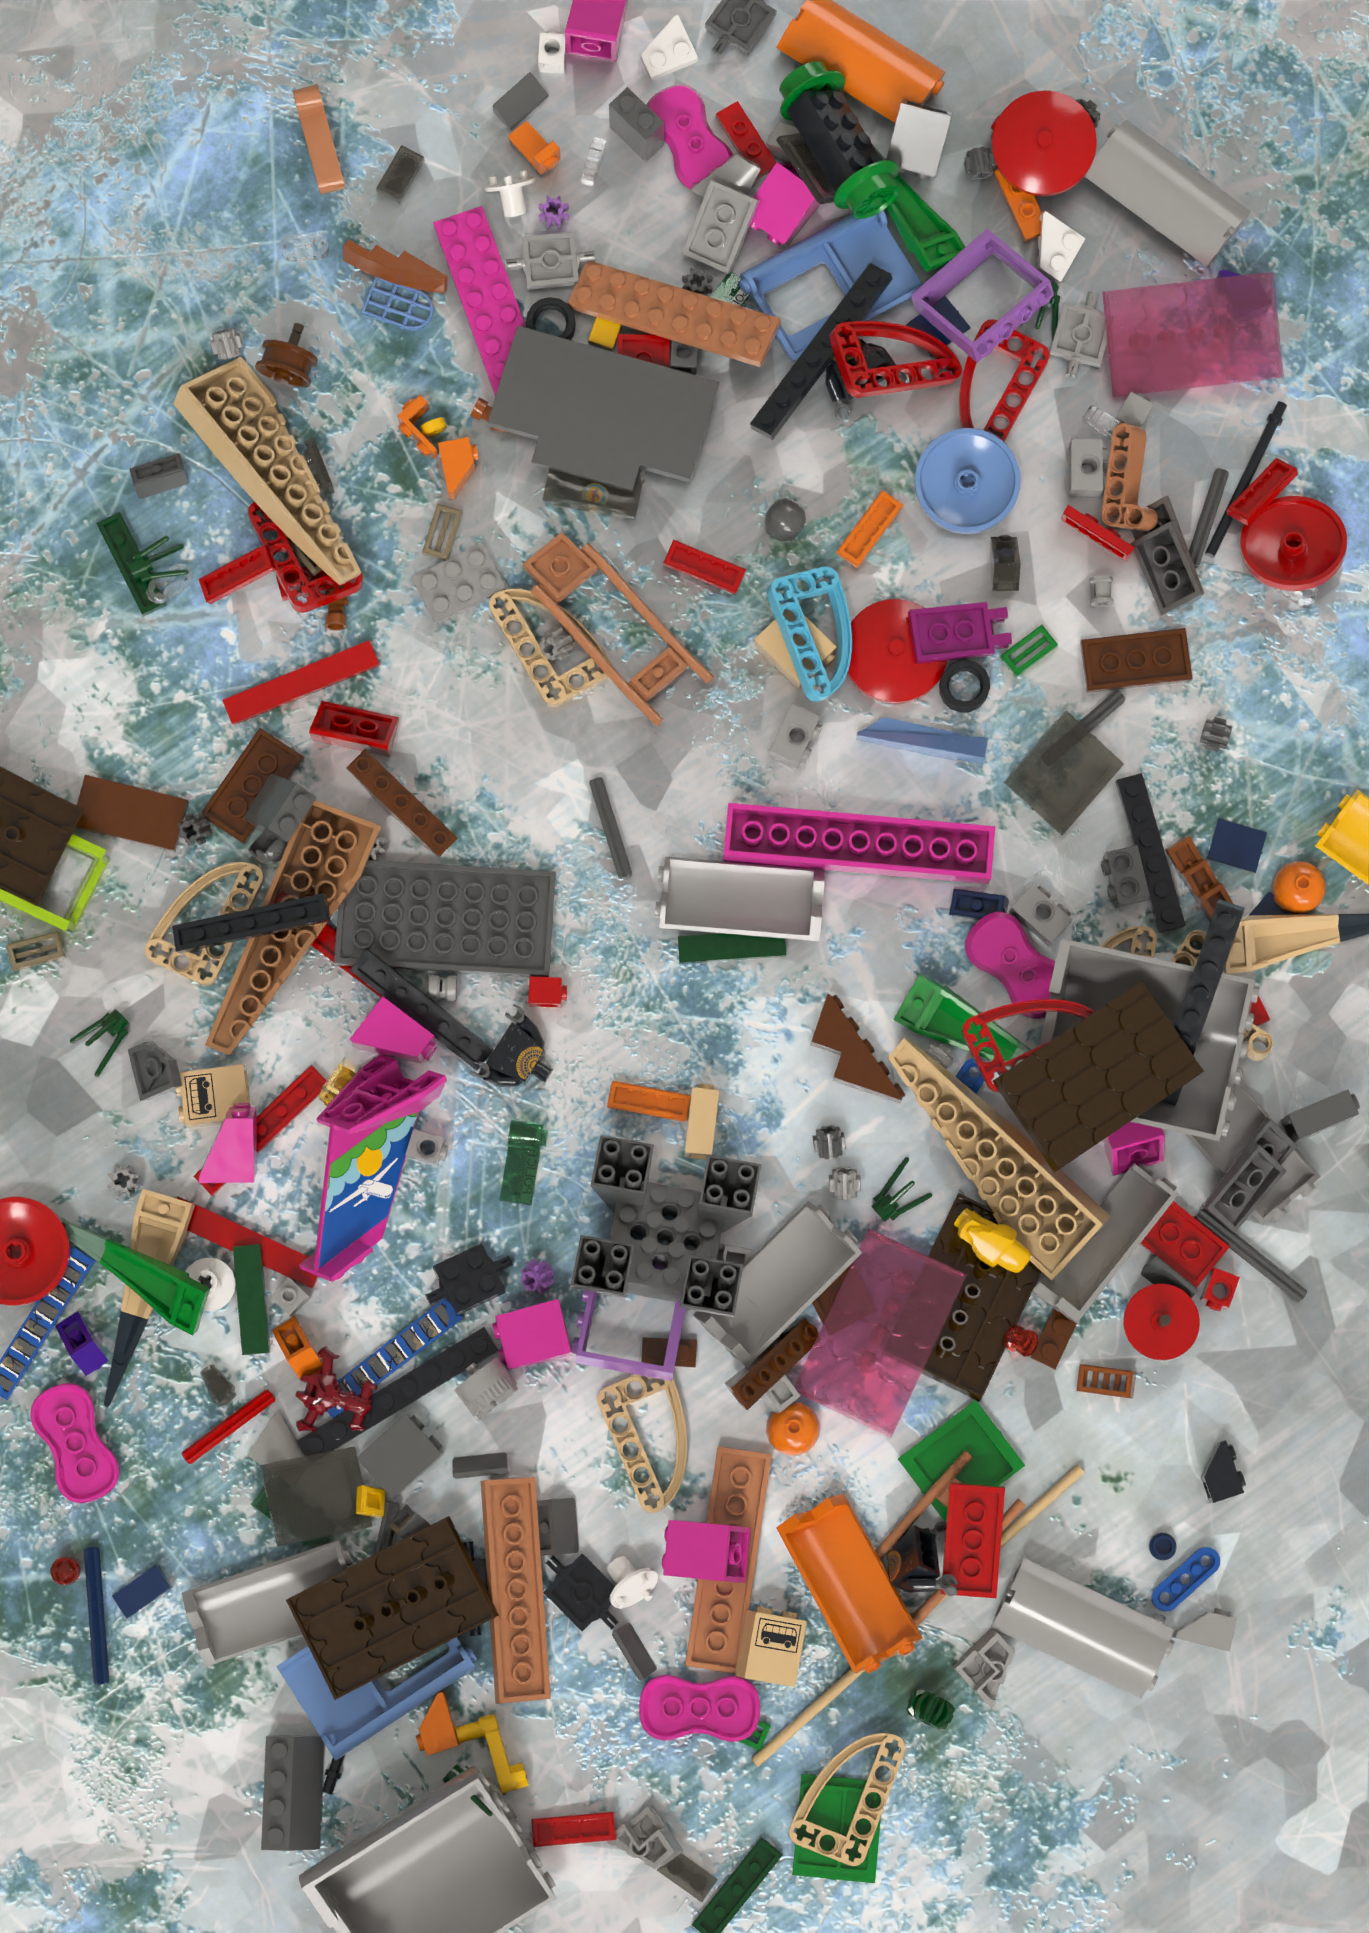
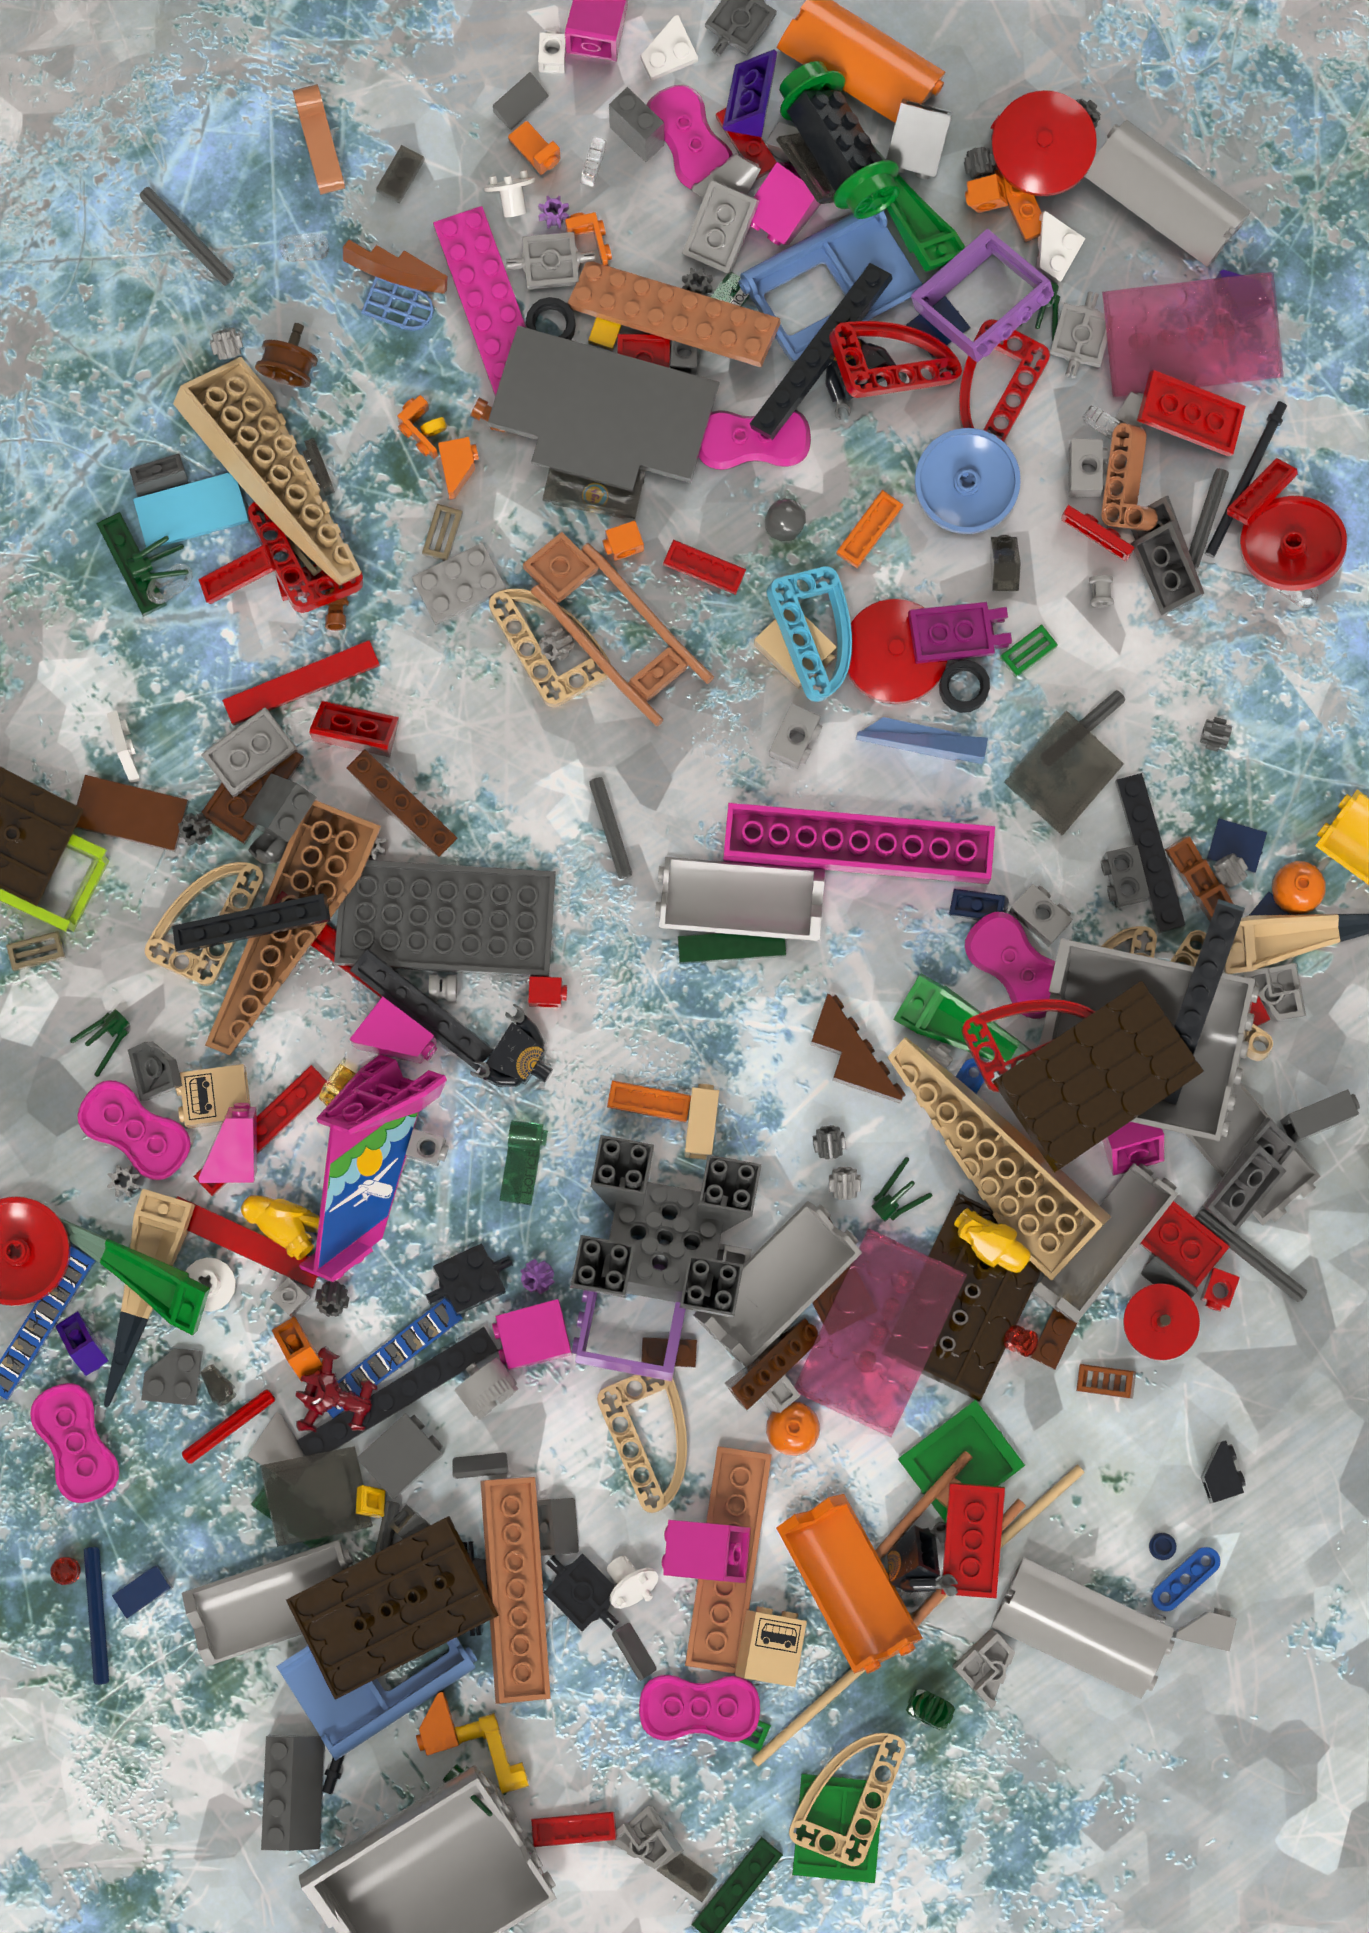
(123, 745): none -> white wing
(151, 1142): none -> dark pink plate
(174, 1378): none -> dark grey plate
(187, 237): none -> dark grey axle
(191, 510): none -> medium azure tile
(249, 752): none -> light grey tile
(251, 1299): dark green tile -> none
(283, 1223): none -> yellow animal
(332, 1298): none -> dark grey gear
(586, 223): none -> orange bracket
(623, 541): none -> orange brick
(733, 442): none -> dark pink plate
(750, 94): none -> dark purple slope
(986, 193): none -> orange brick
(1136, 660): reddish brown tile -> none
(1191, 413): none -> red plate
(1230, 870): none -> light grey gear
(1280, 990): none -> light grey slope

